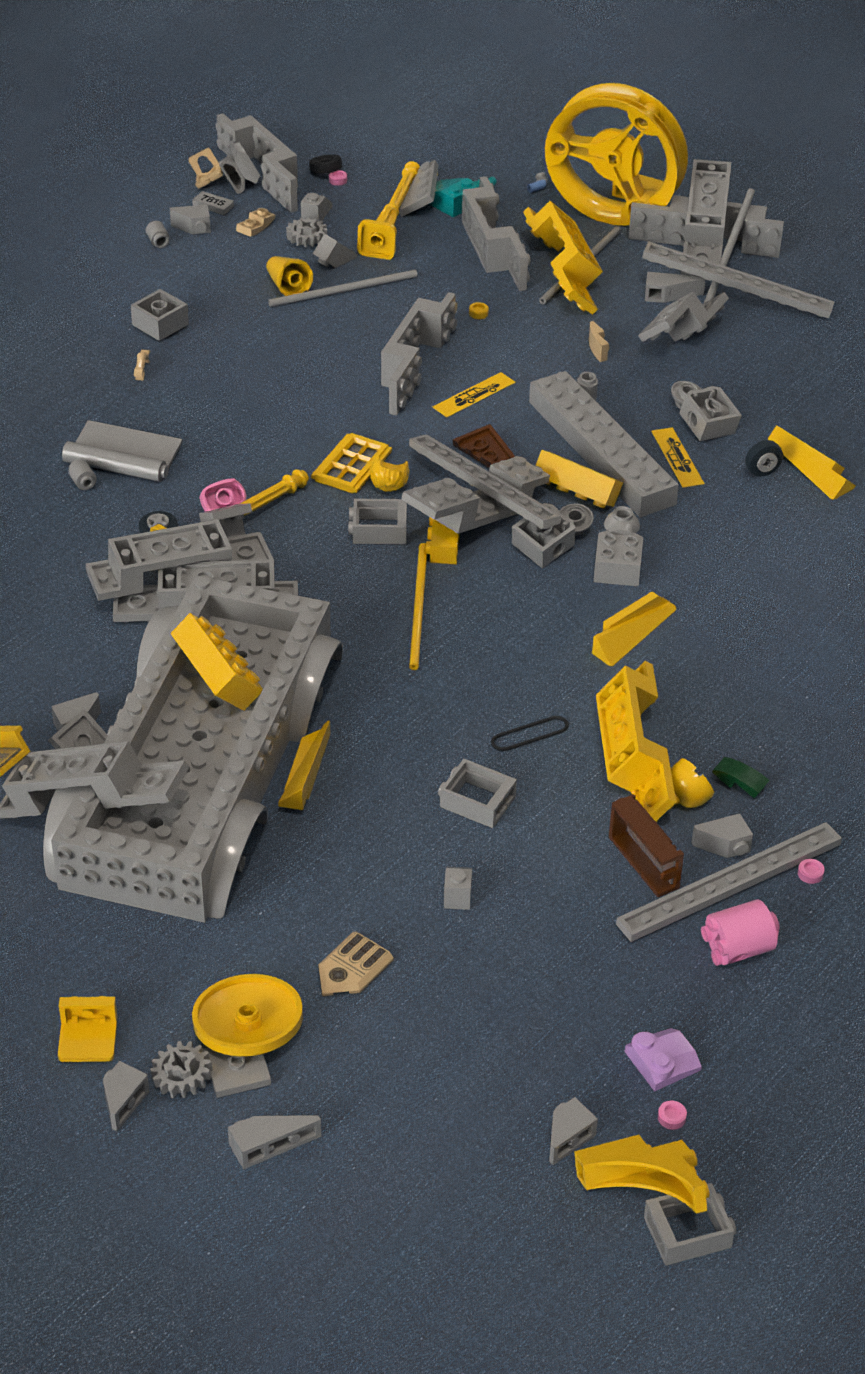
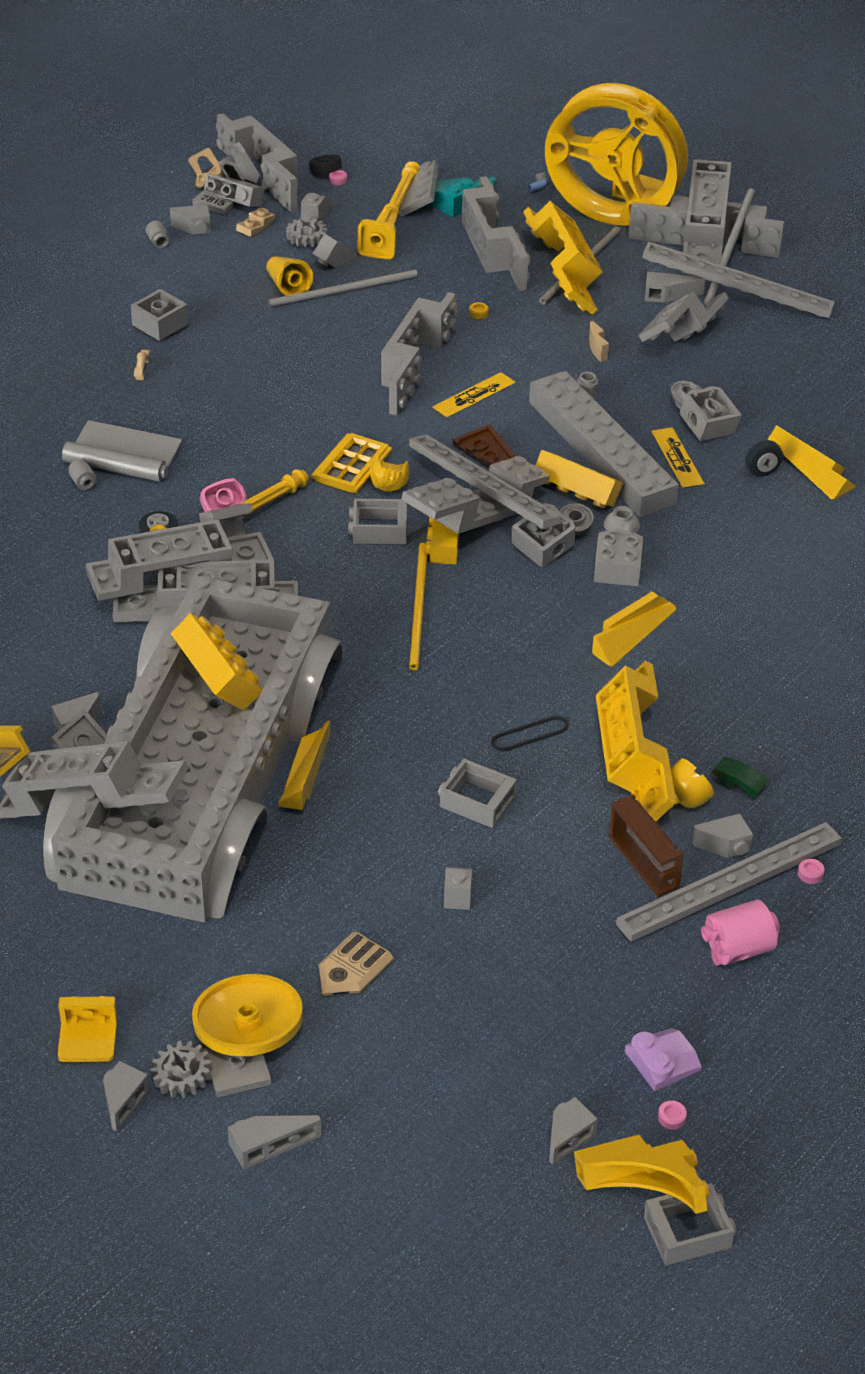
(234, 190): none -> light grey slope

